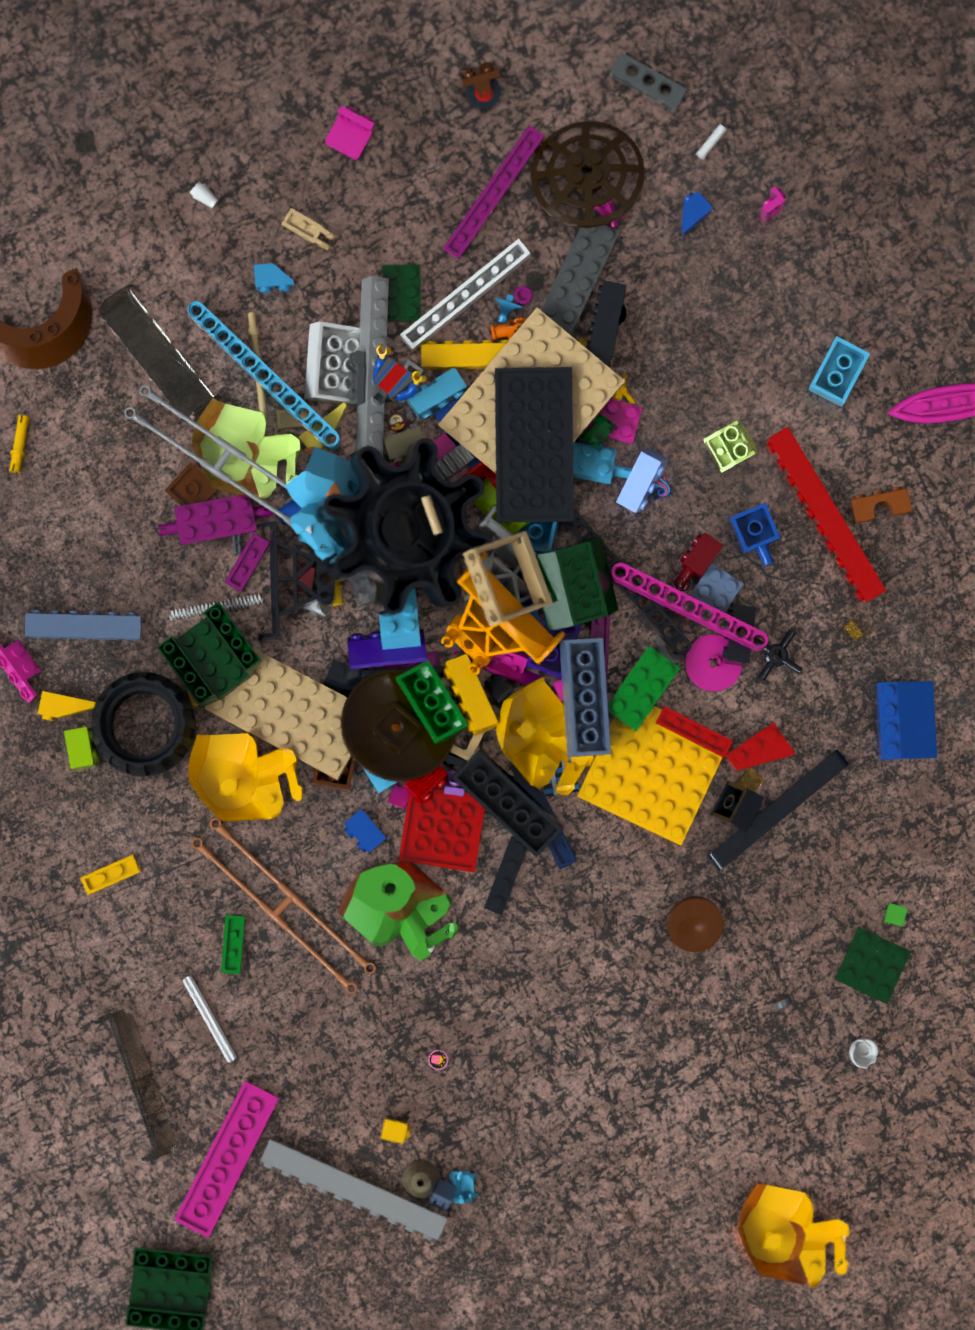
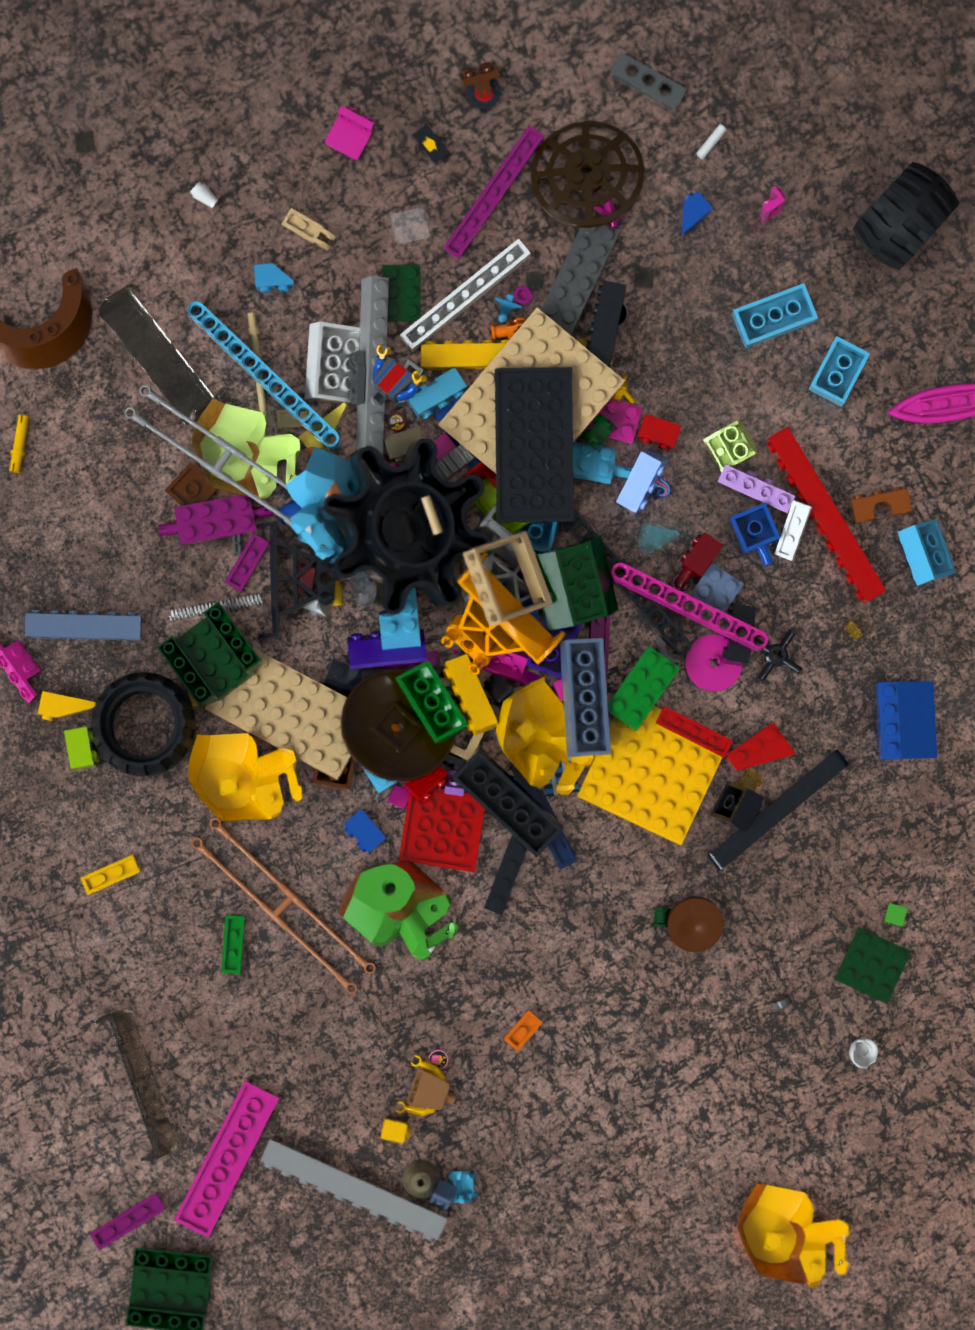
(127, 1221): none -> magenta plate
(209, 1018): white axle -> none
(409, 226): none -> clear piece
(427, 1091): none -> medium nougat torso
(431, 144): none -> black tile
(523, 1030): none -> orange plate
(643, 277): none -> clear smoke tile
(654, 537): none -> clear light blue slope
(658, 432): none -> red brick
(660, 917): none -> dark green bush
(756, 488): none -> lavender bracket
(774, 316): none -> medium azure brick
(793, 530): none -> white plate
(906, 215): none -> black tyre
(926, 552): none -> medium azure slope

